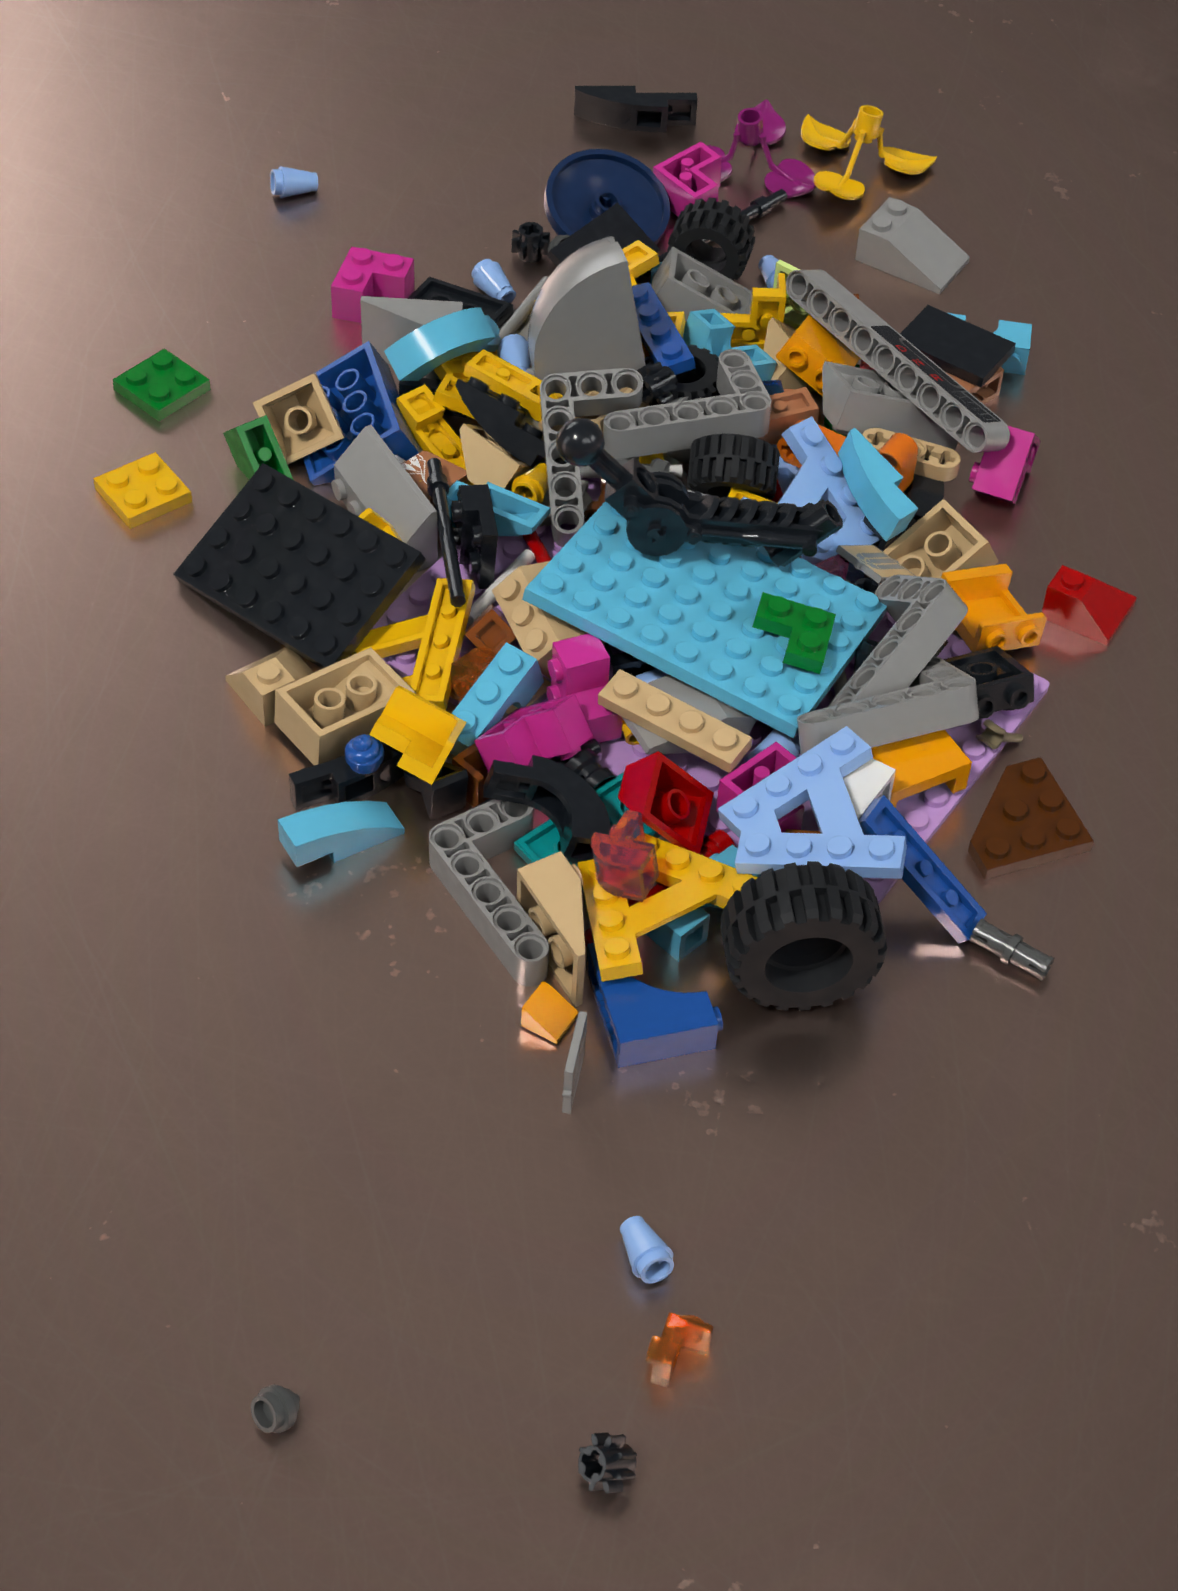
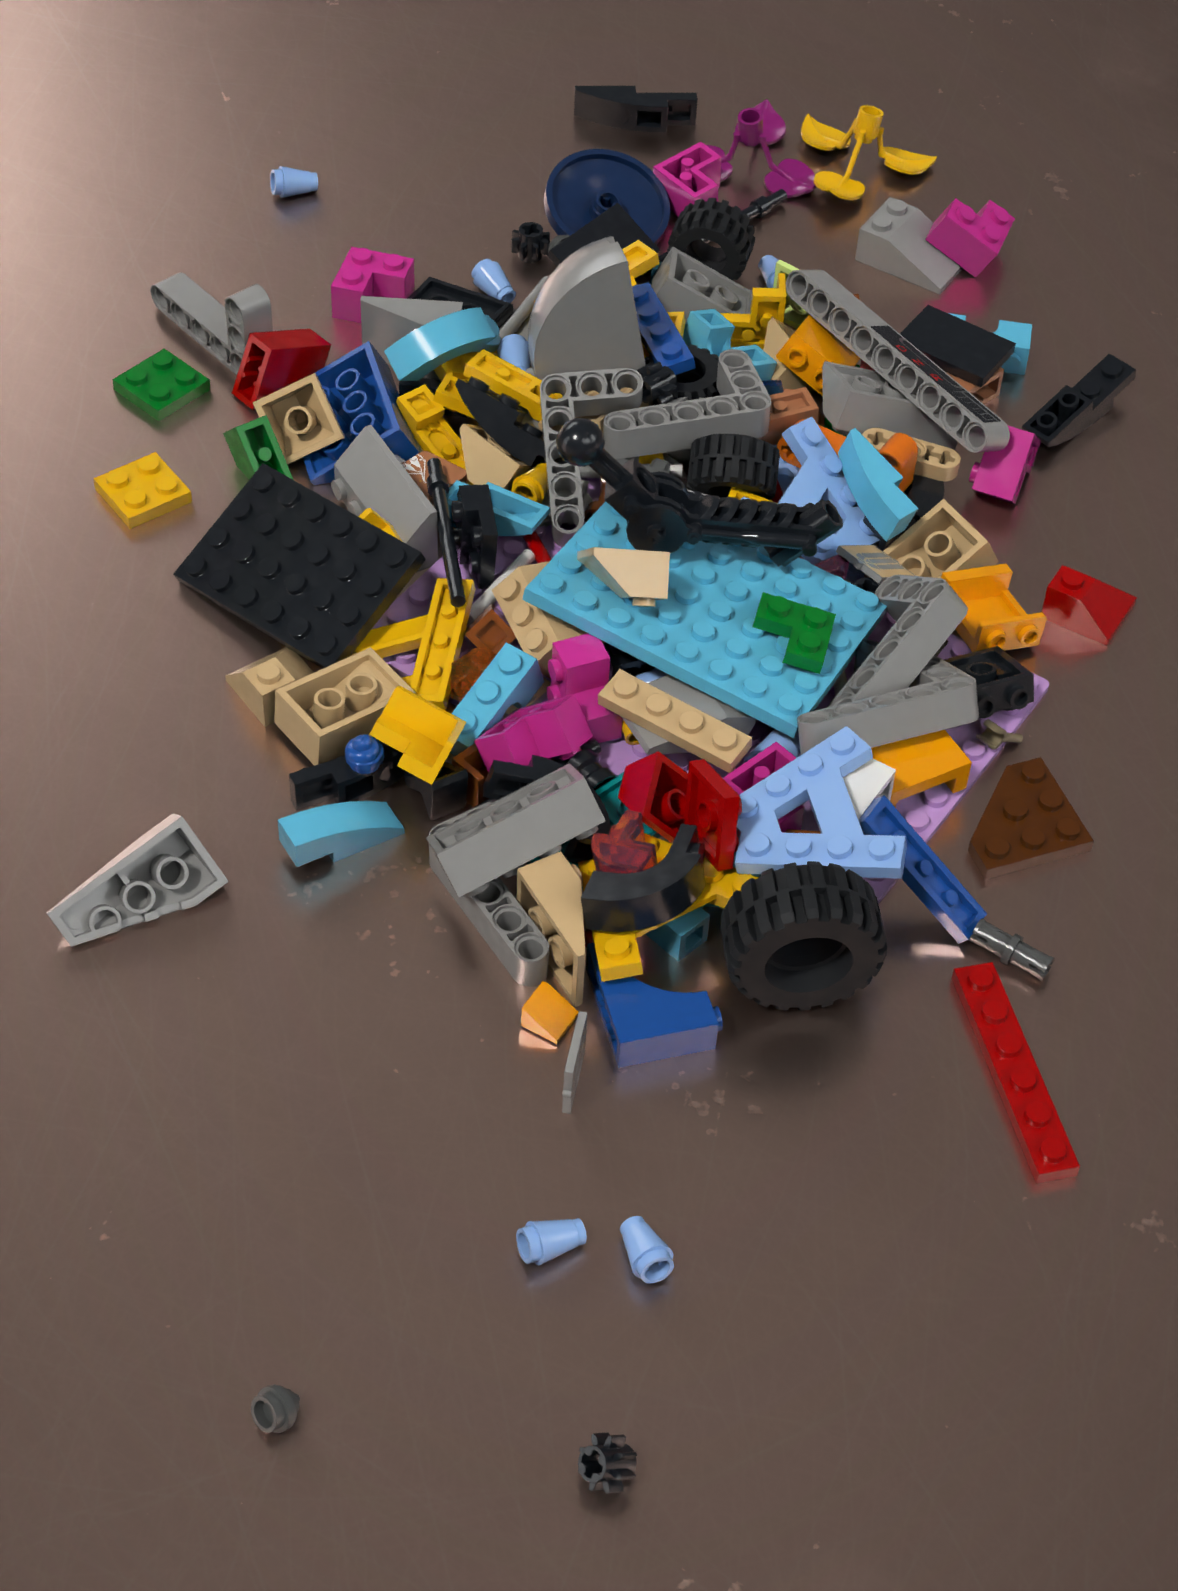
(147, 880): none -> light grey wedge
(215, 327): none -> light grey beam
(276, 361): none -> red slope
(516, 830): none -> light grey slope
(549, 1239): none -> light blue cone
(630, 573): none -> tan slope
(650, 896): none -> black arch
(679, 1332): clear orange bracket -> none
(715, 811): none -> red plate
(970, 237): none -> dark pink brick
(1015, 1073): none -> red plate
(1081, 406): none -> black slope

